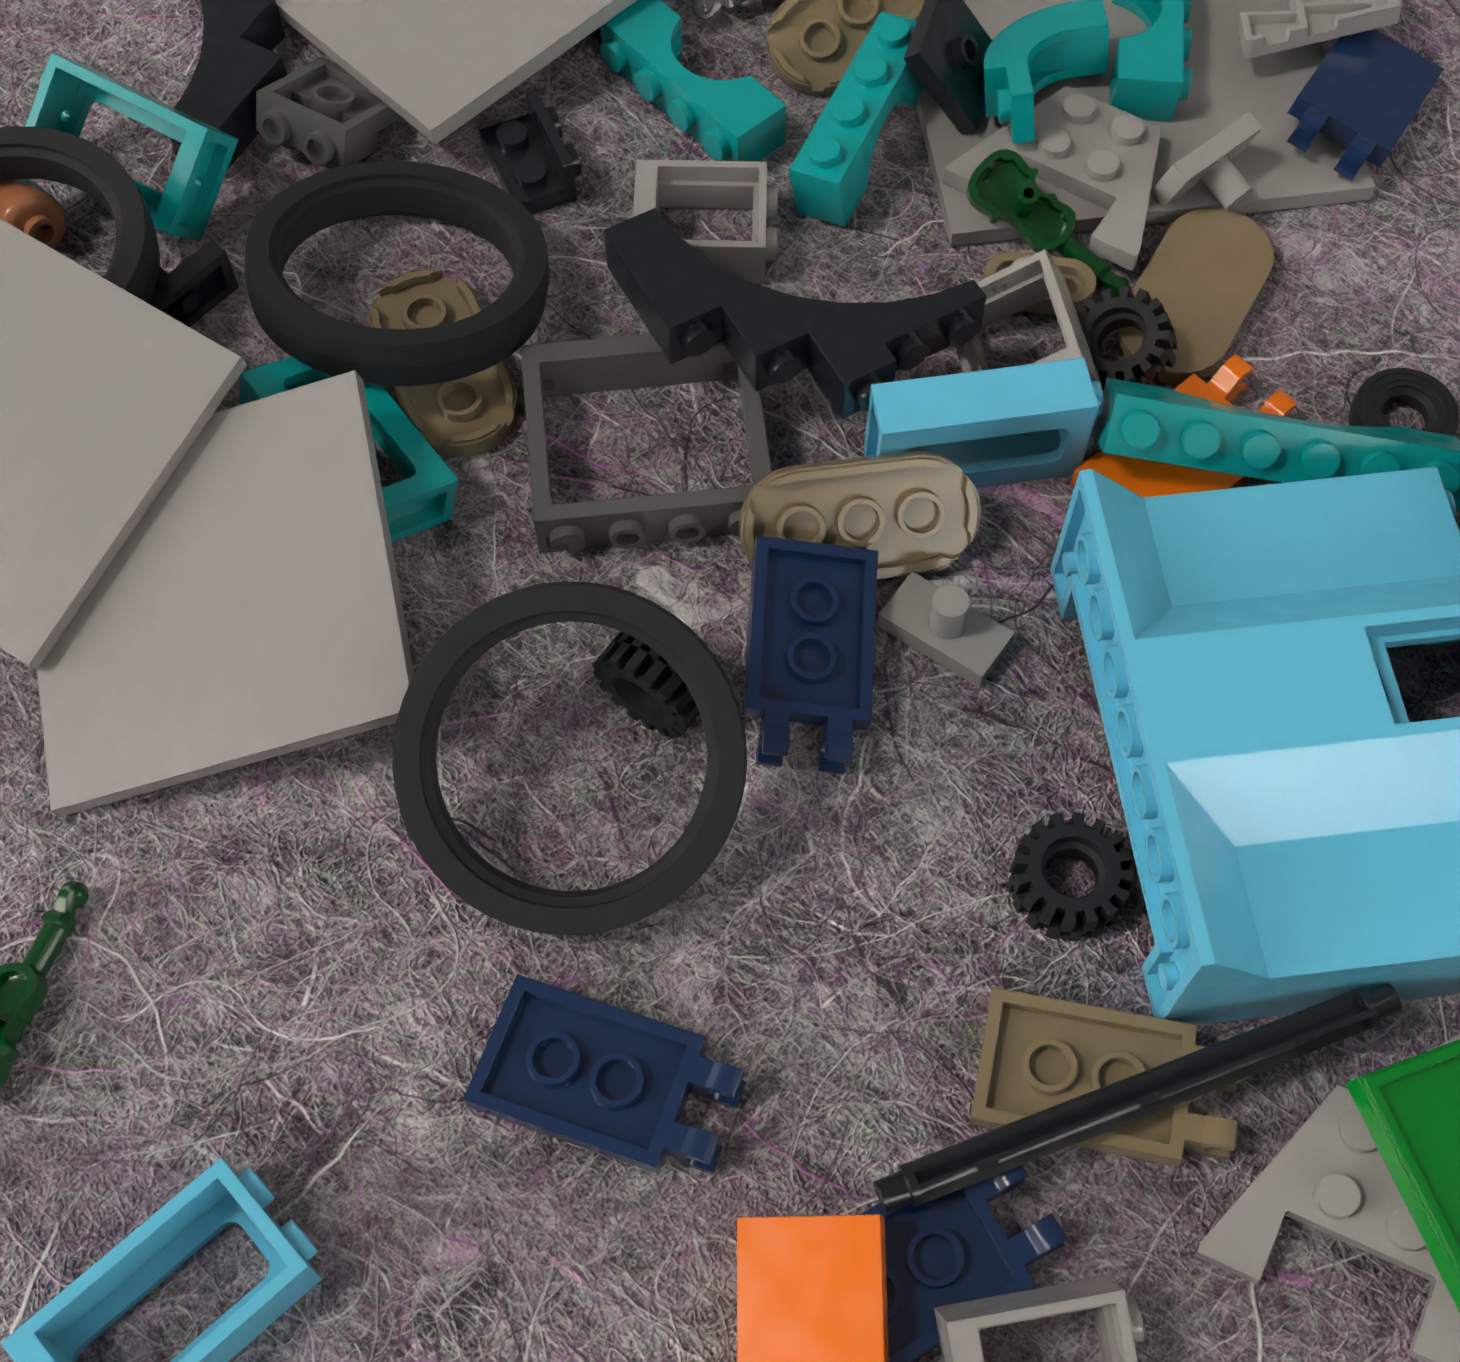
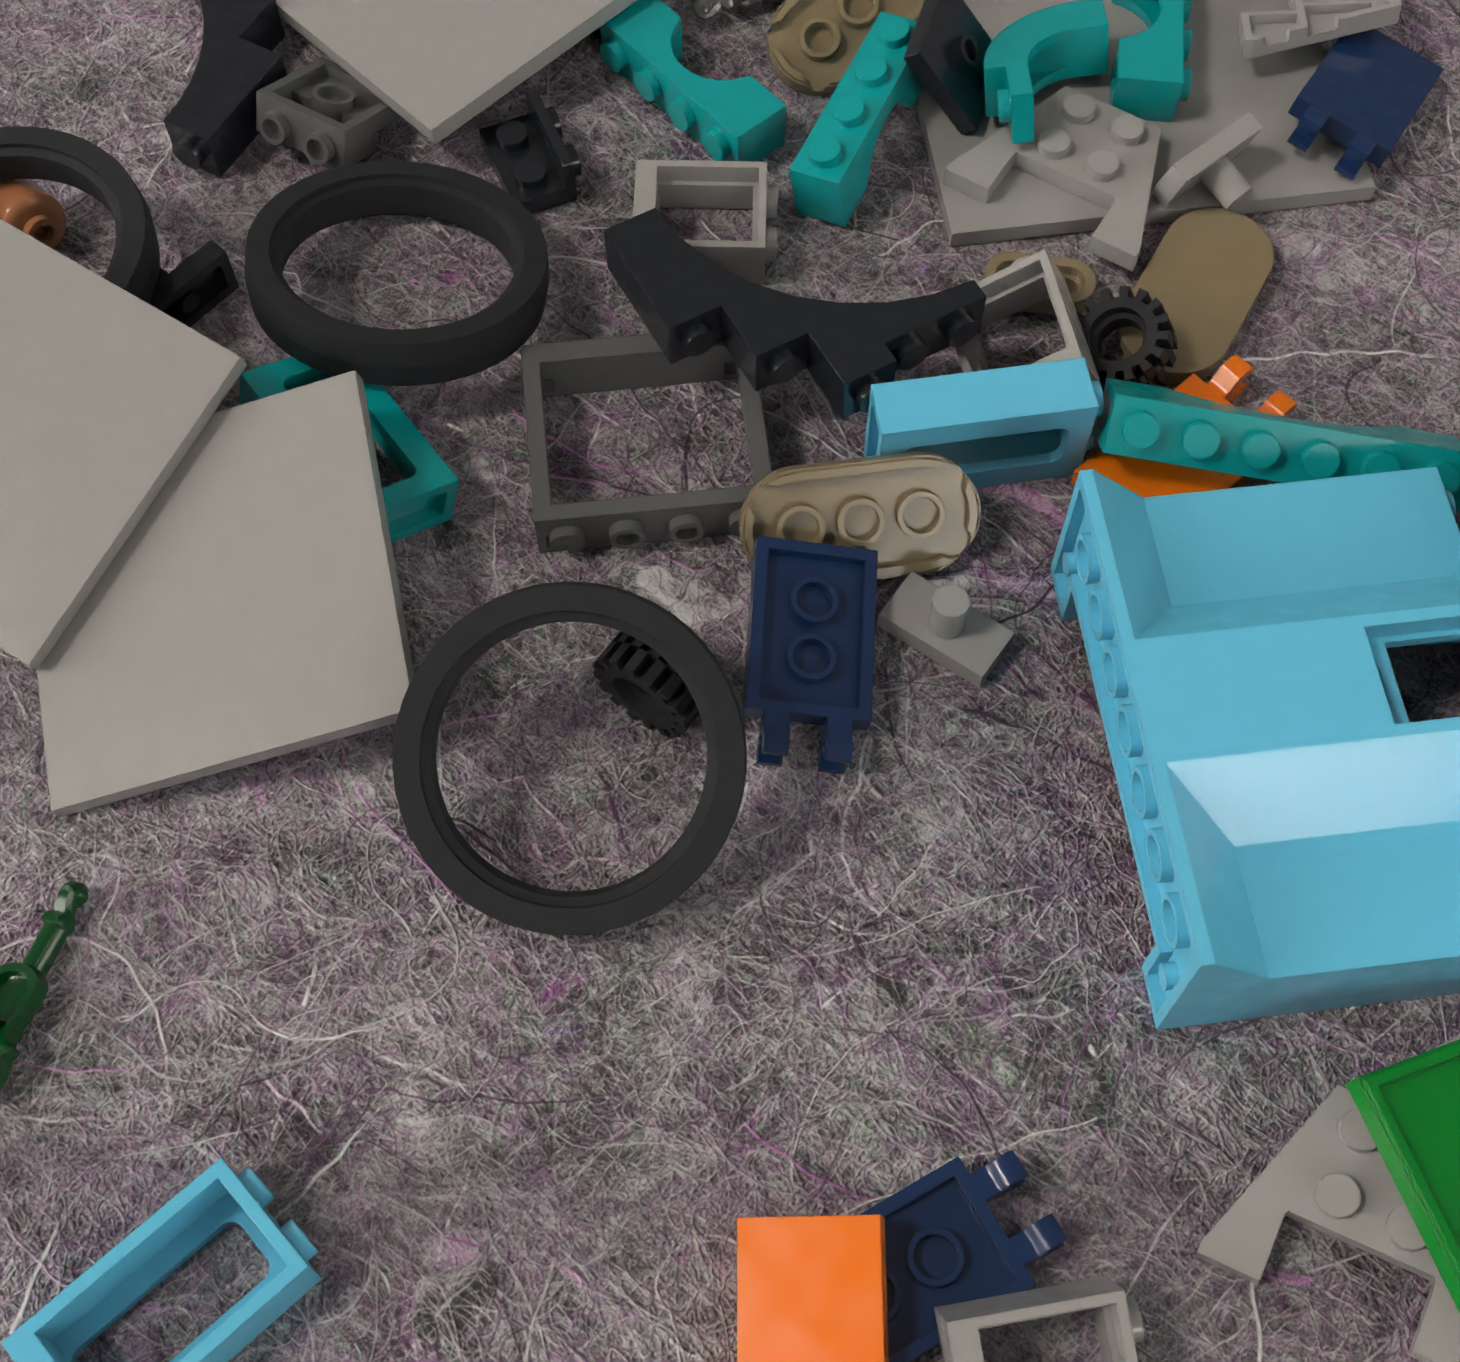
(204, 154): teal piece -> none
(455, 415): dark tan tile -> none
(600, 1078): dark blue tile -> none
(1007, 191): dark green piece -> none
(1056, 1049): dark tan tile -> none
(1084, 843): black tyre -> none
(1135, 1097): black piece -> none
(1410, 388): black tyre -> none

